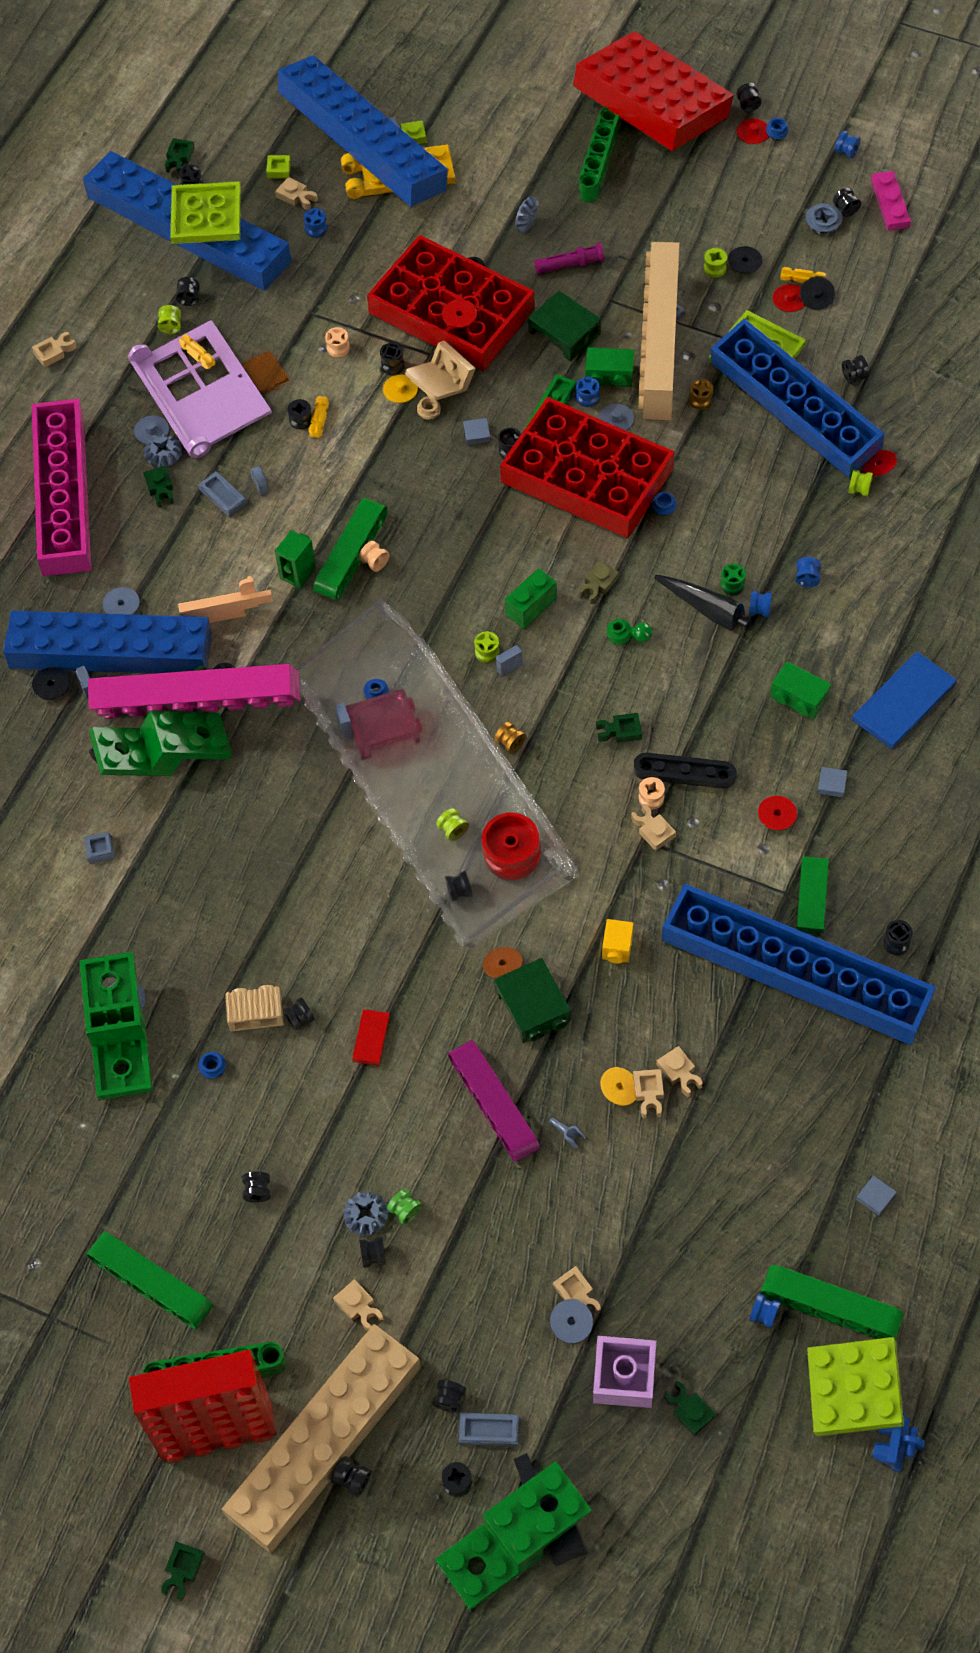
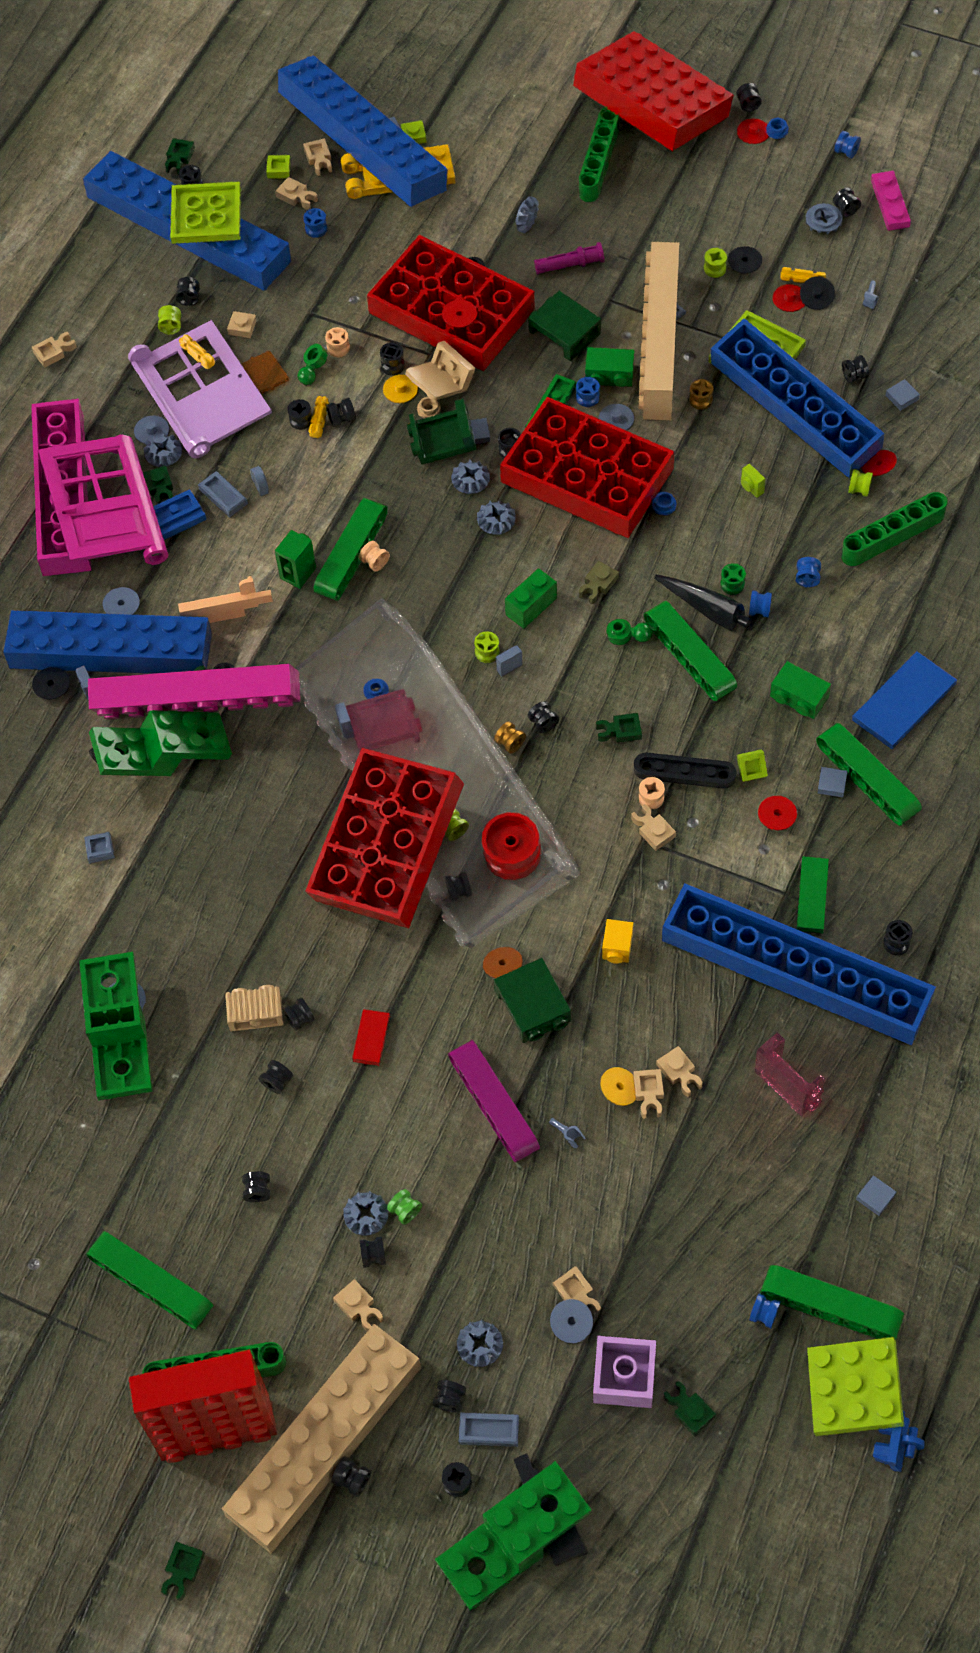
(107, 524): none -> dark pink door
(178, 514): none -> blue plate
(209, 1058): blue plate -> none
(241, 324): none -> tan plate
(275, 1076): none -> black wheel
(315, 358): none -> green plate
(318, 155): none -> tan plate
(341, 412): none -> black wheel
(385, 837): none -> red brick
(442, 434): none -> dark green panel
(468, 484): none -> sand blue gear
(481, 1356): none -> sand blue gear
(490, 524): none -> sand blue gear
(543, 717): none -> black wheel
(690, 651): none -> green beam
(752, 480): none -> lime plate
(752, 765): none -> lime plate
(785, 1080): none -> clear pink panel
(869, 774): none -> green beam
(870, 298): none -> sand blue hand
(894, 529): none -> green beam
(902, 394): none -> sand blue tile

